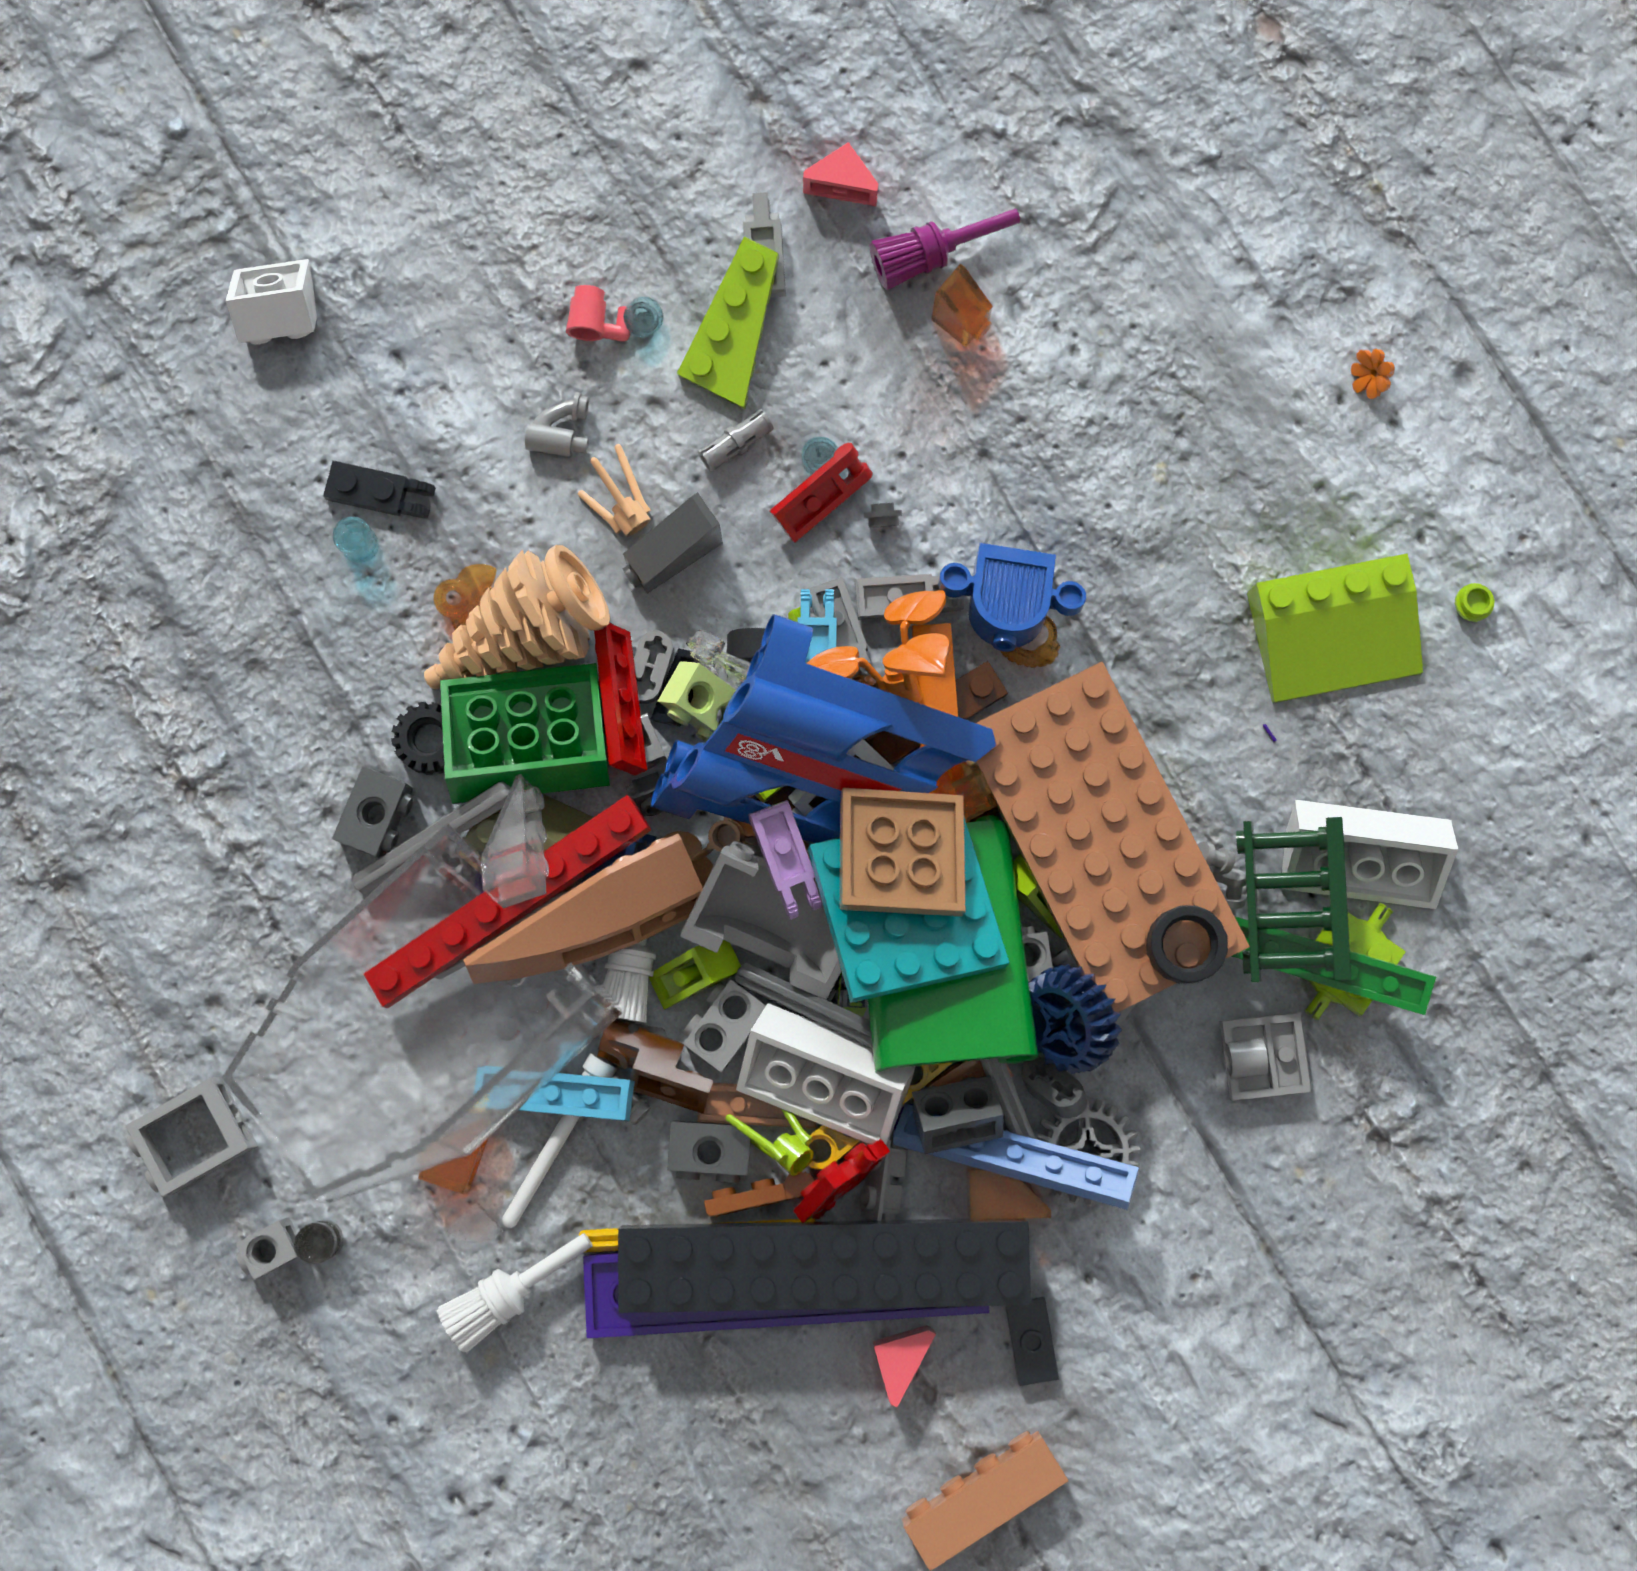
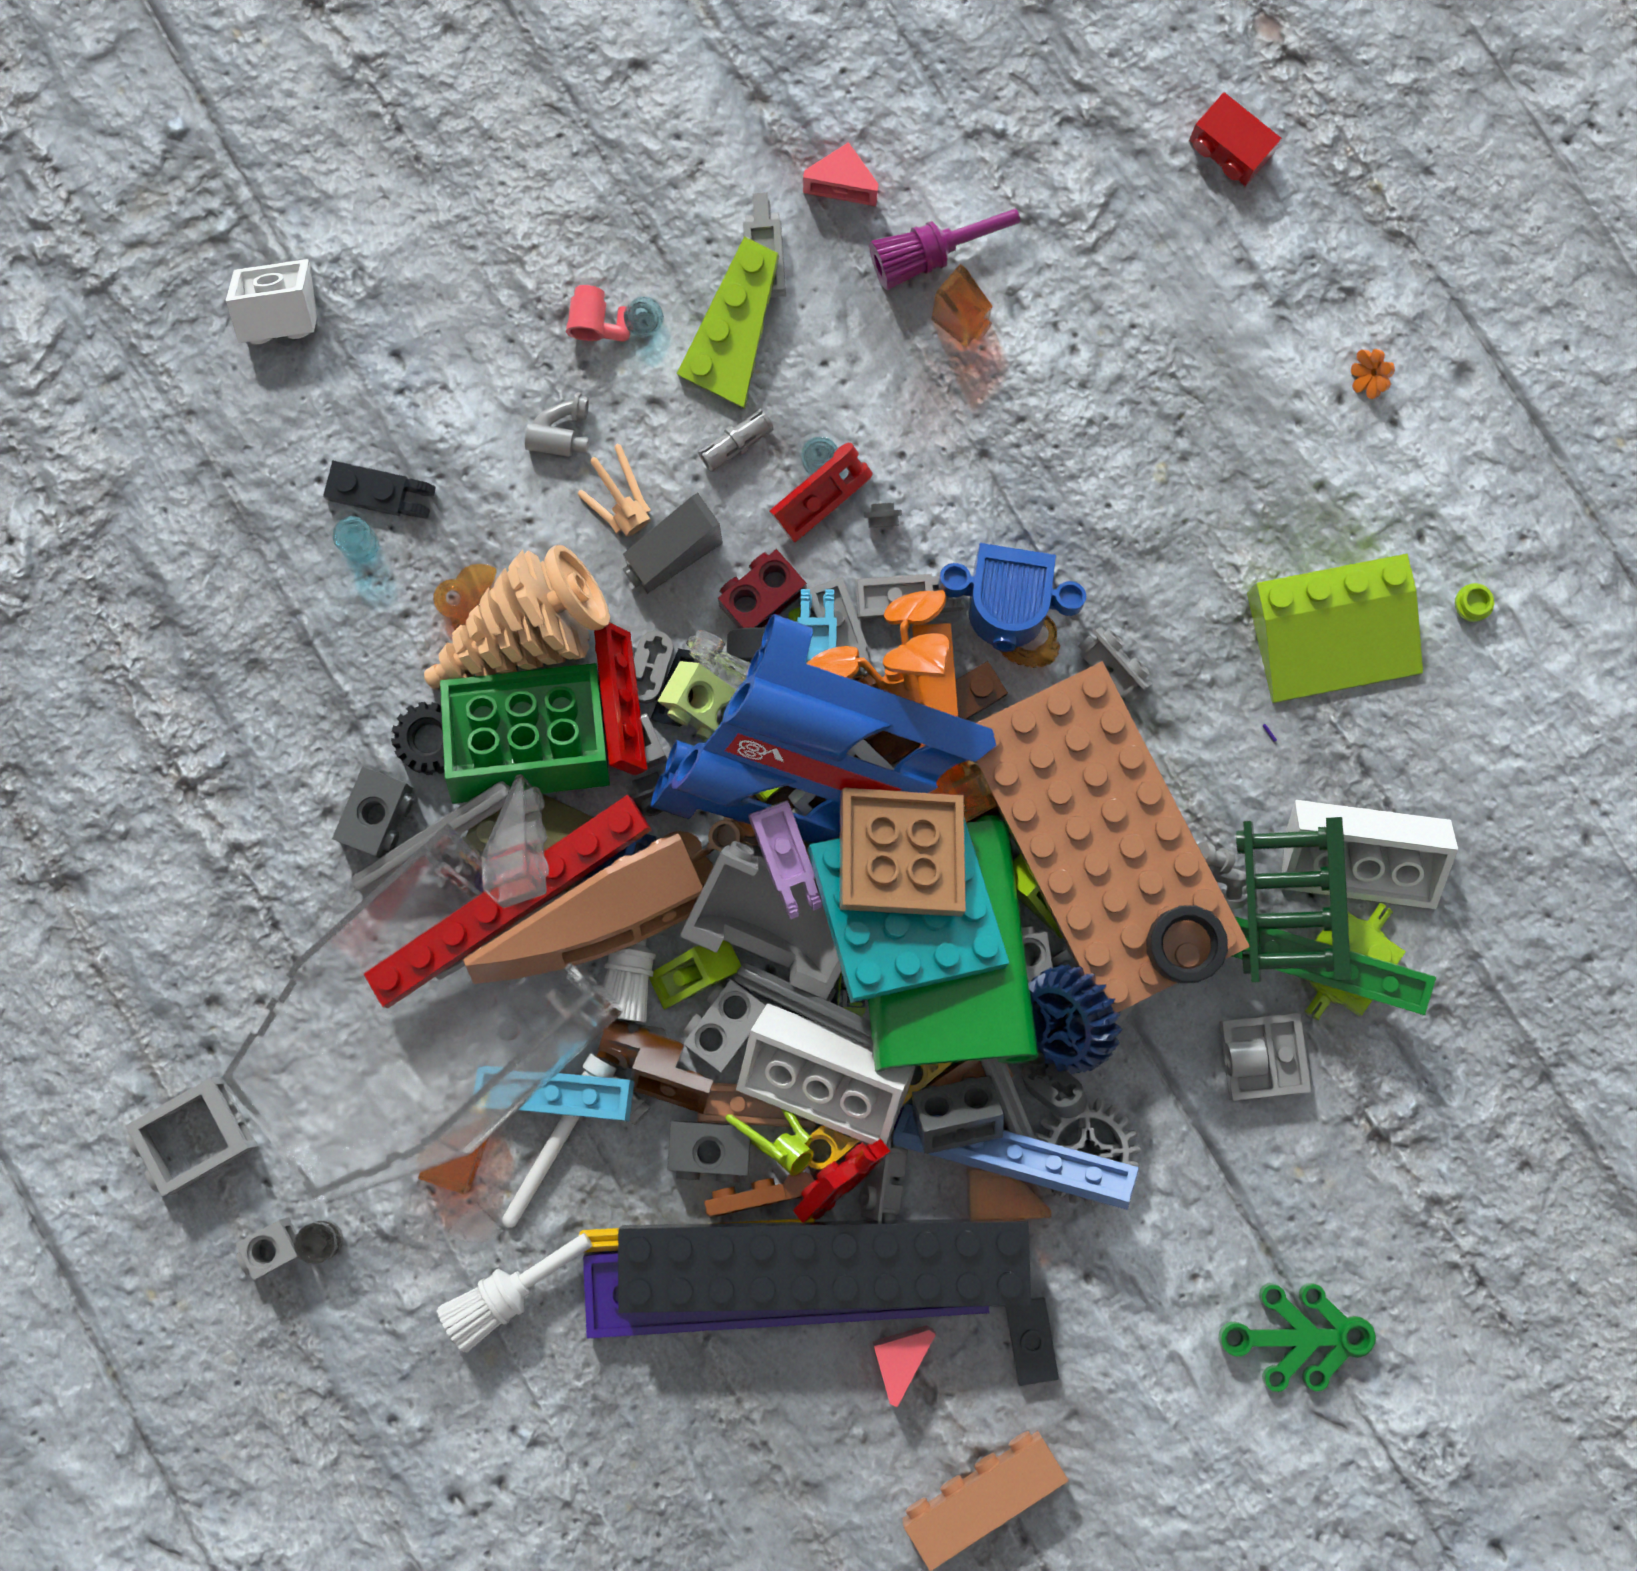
(768, 599): none -> dark red brick
(1126, 672): none -> light grey hinge
(1234, 139): none -> red brick
(1304, 1337): none -> green plant

